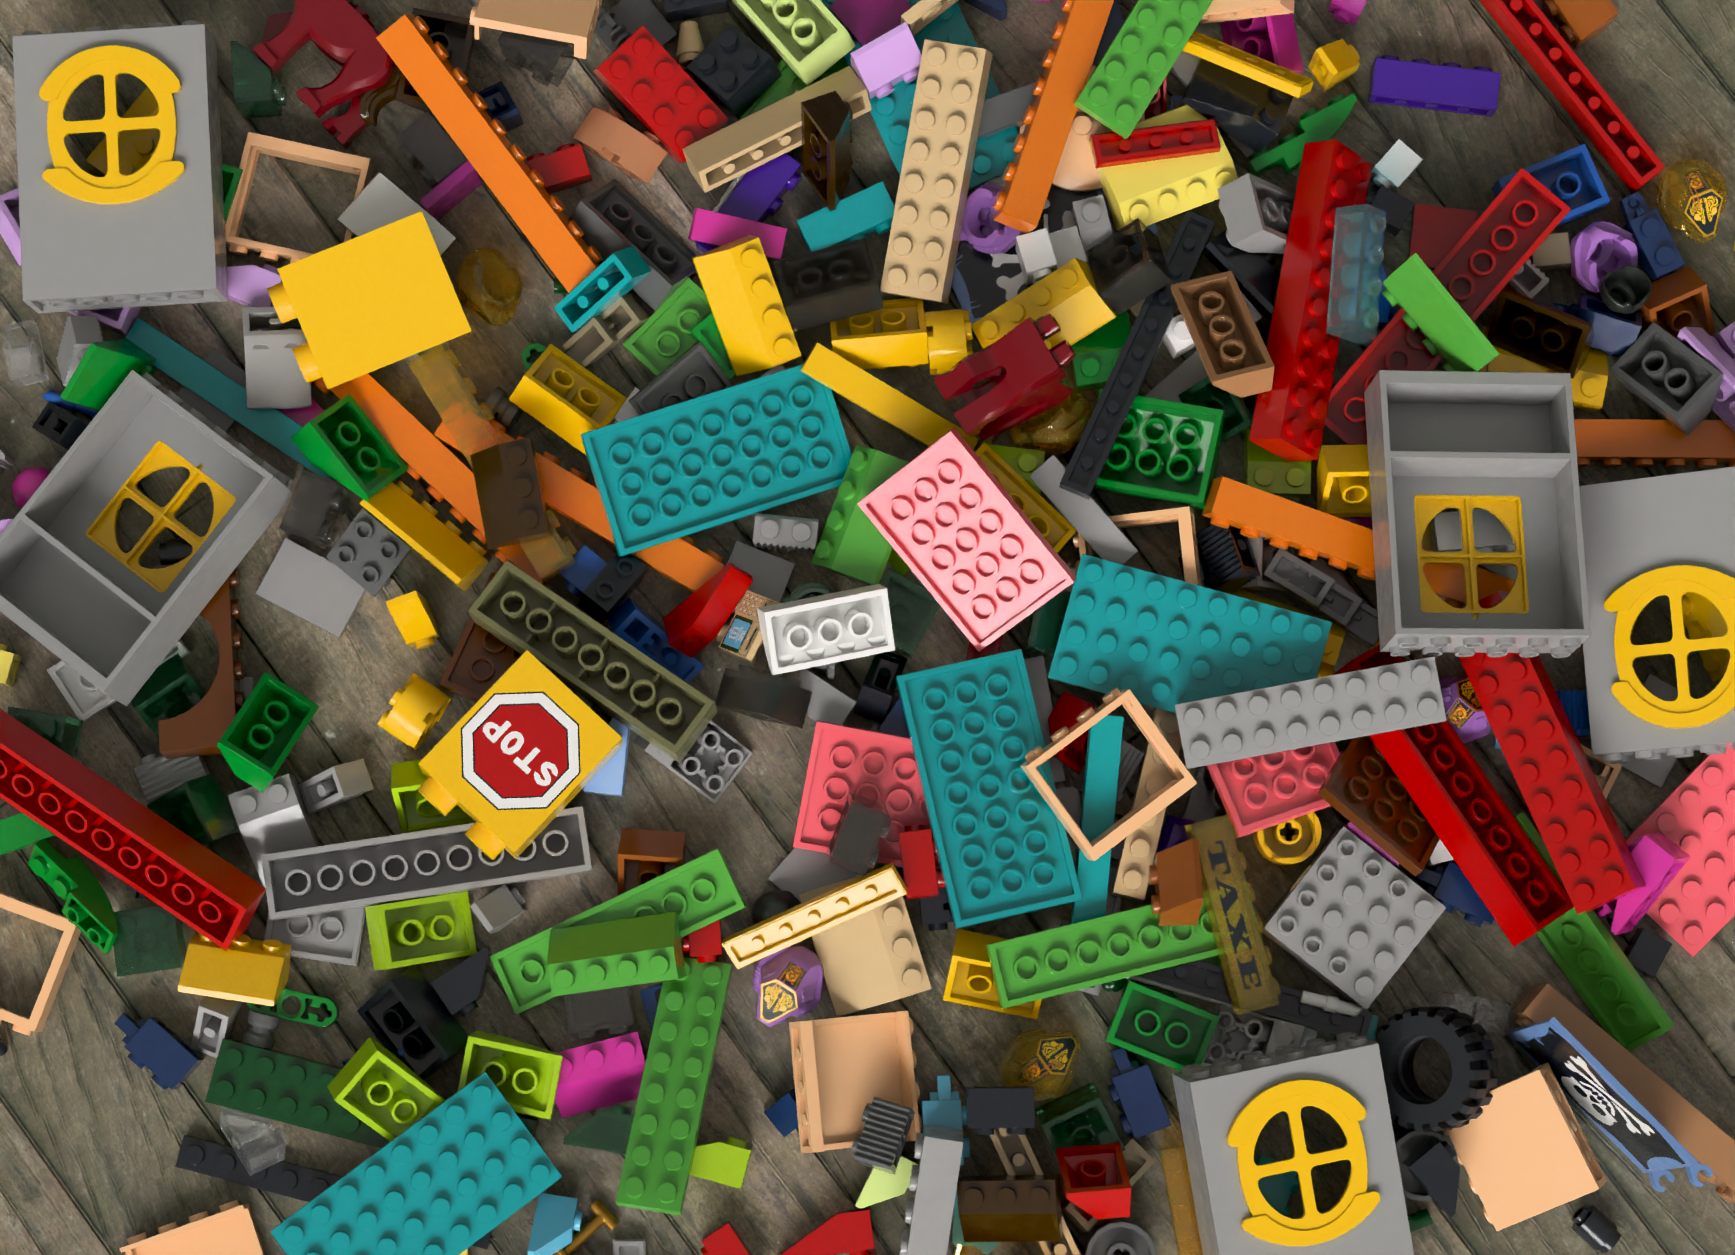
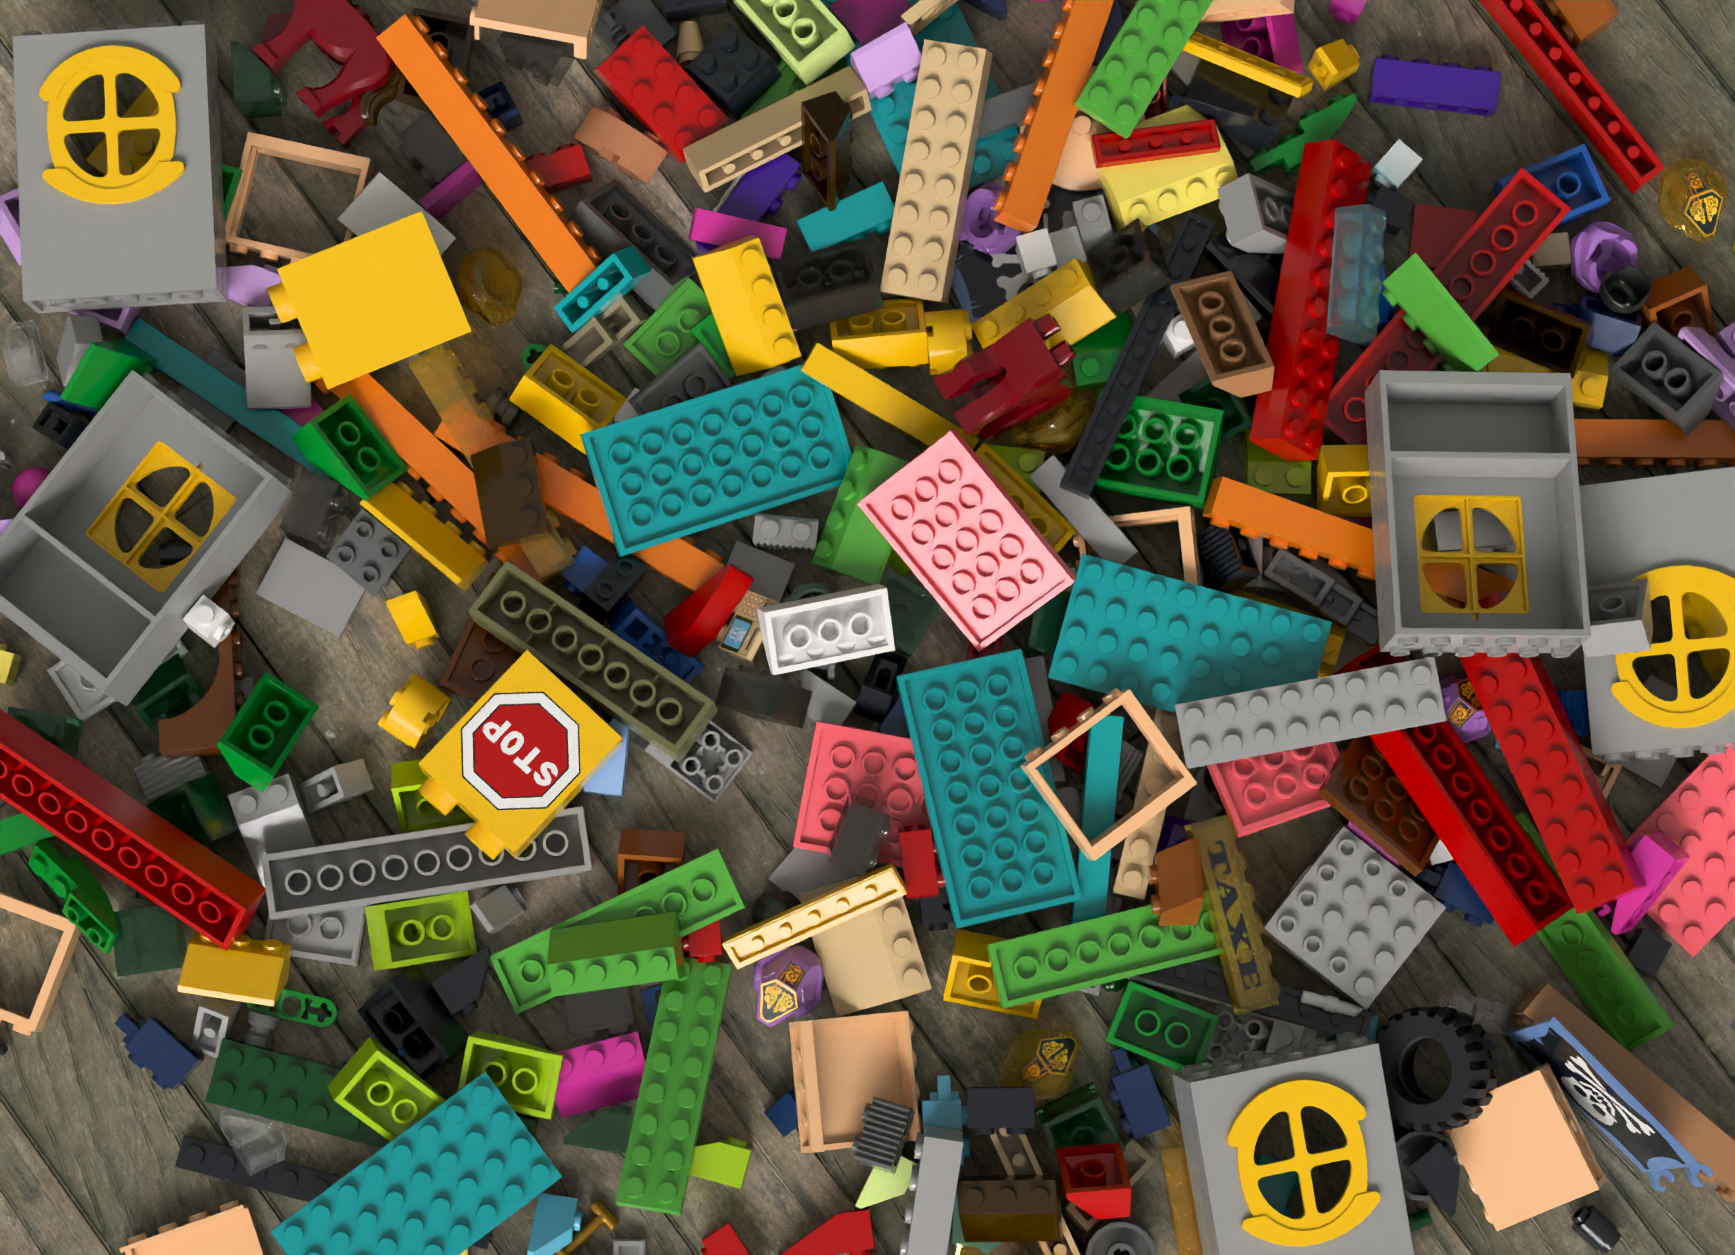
(209, 621): none -> white brick
(1297, 848): yellow brick -> none
(1619, 618): none -> light grey slope
(1656, 249): dark blue hinge -> none

